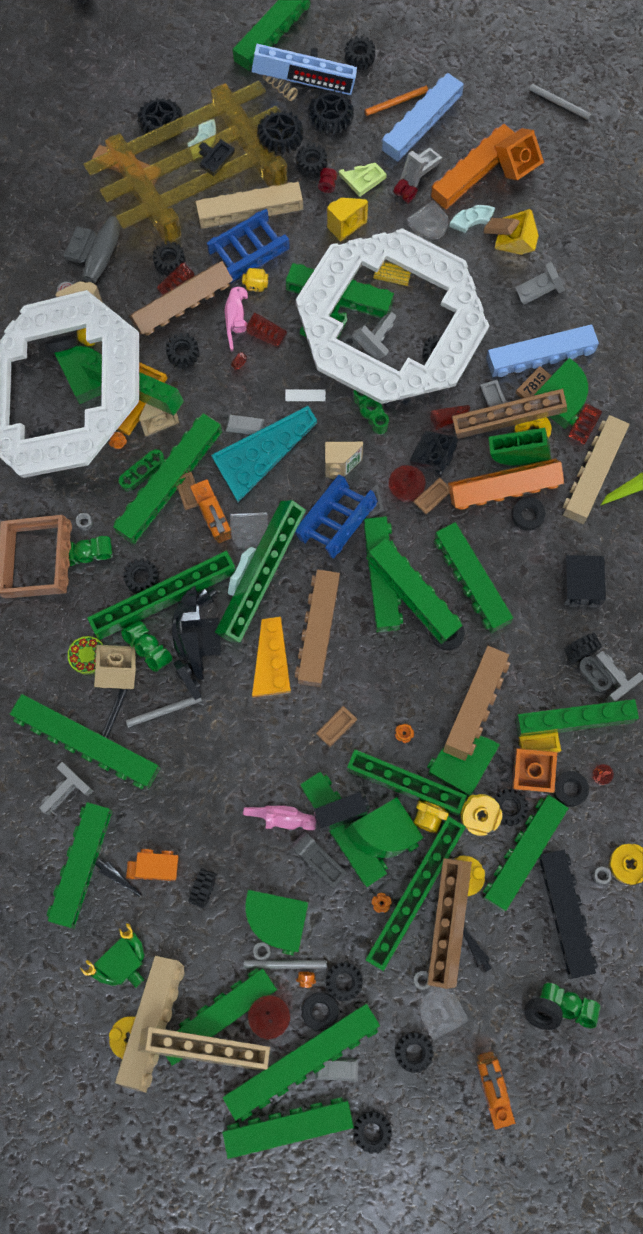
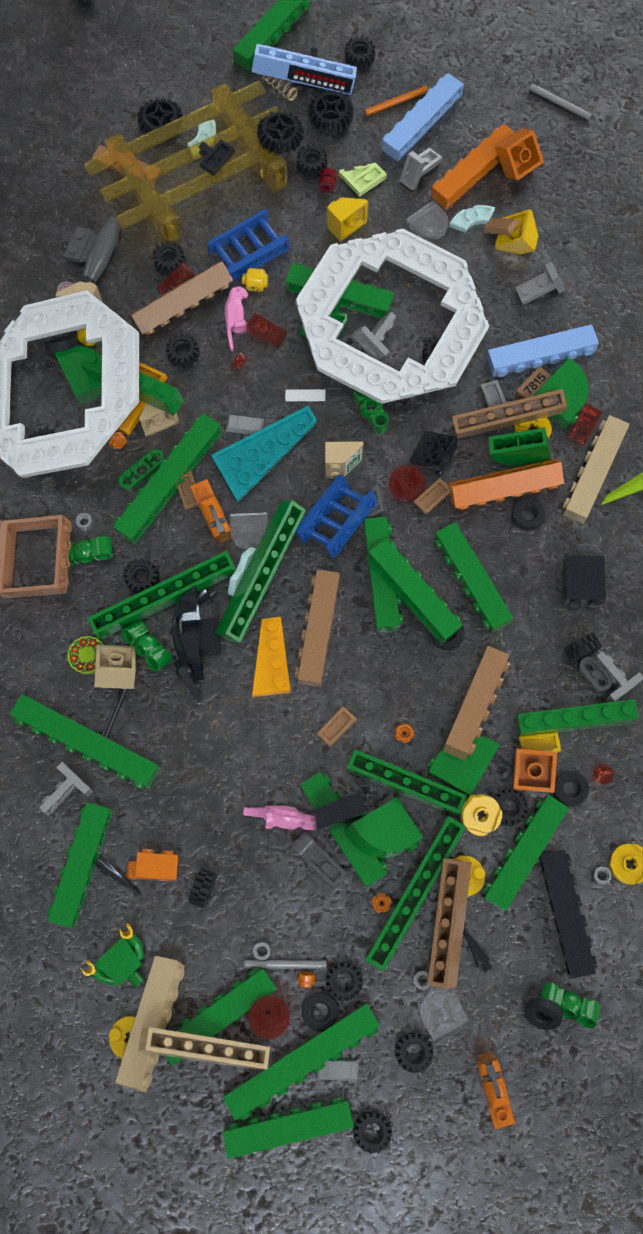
(162, 711): light grey bar -> none
(243, 205): tan brick -> none
(277, 920): green brick -> none
(393, 273): yellow tile -> none
(405, 190): dark red wheel -> none
(429, 816): yellow piece -> none
(443, 417): clear red slope -> none

